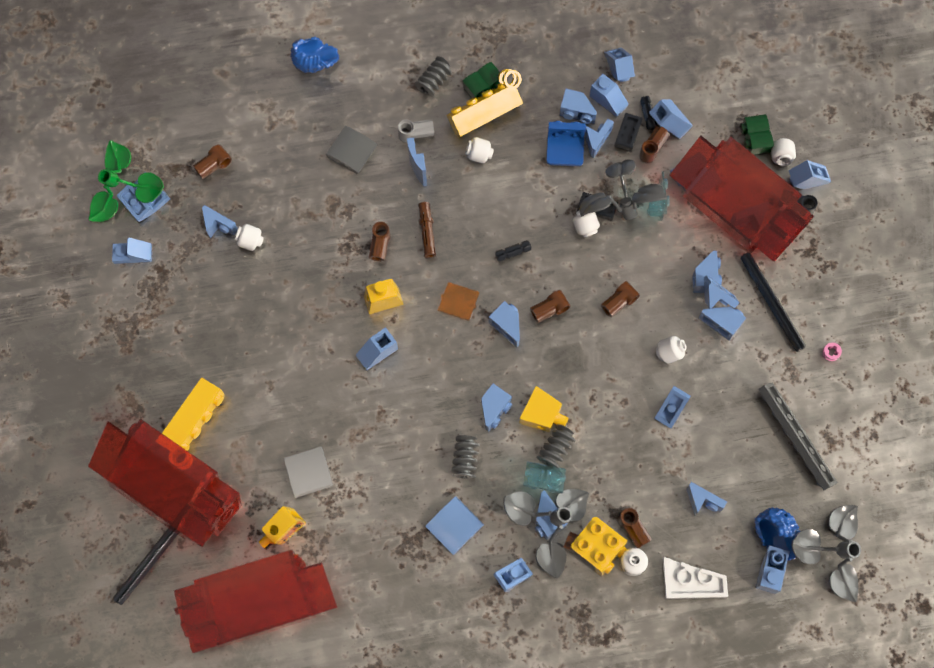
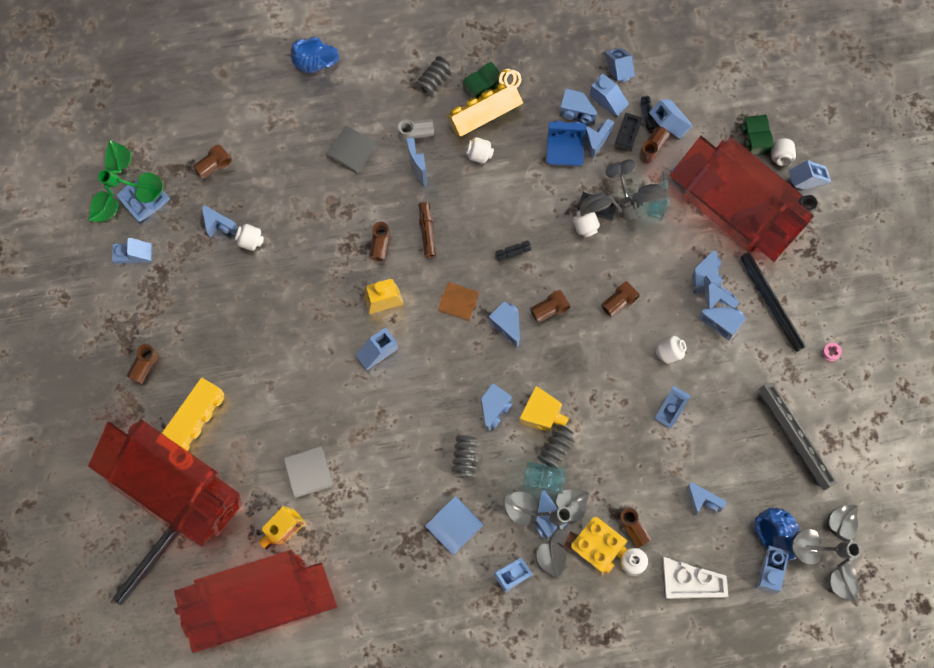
(142, 365): none -> reddish brown piece

